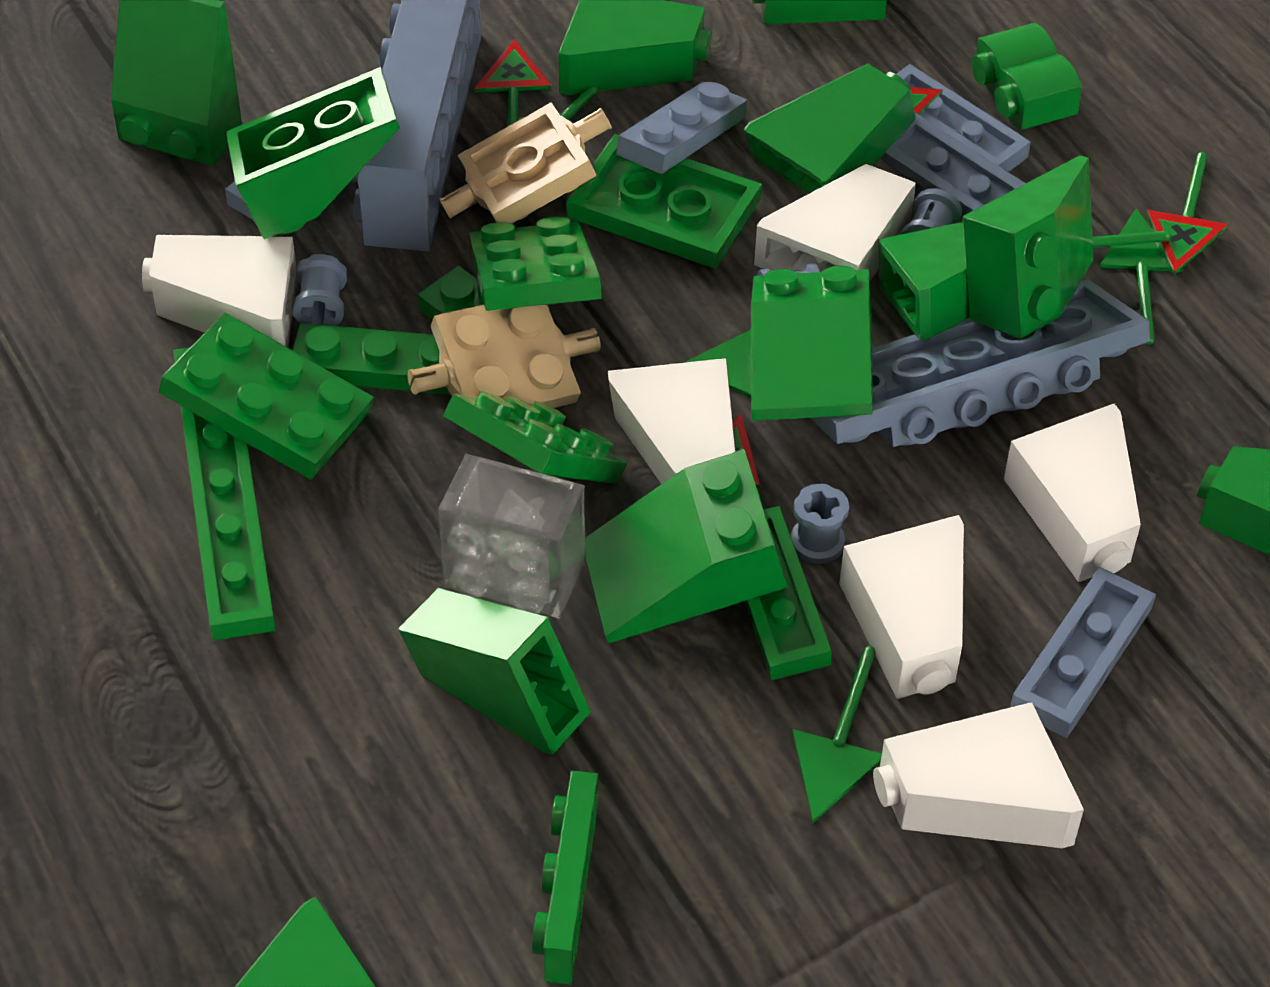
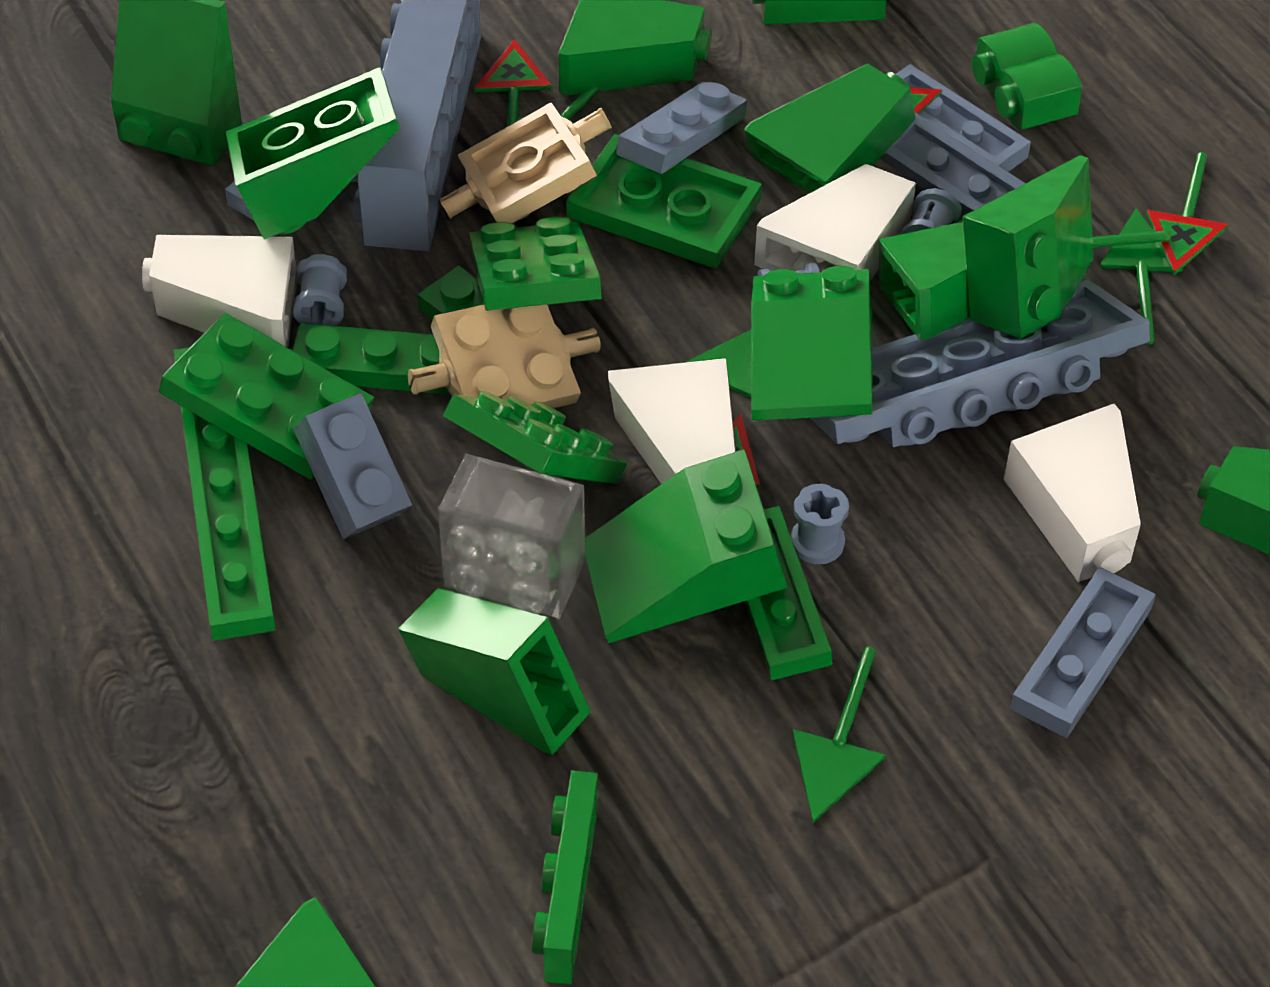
(352, 466): none -> sand blue brick
(910, 602): white slope -> none
(981, 780): white slope -> none

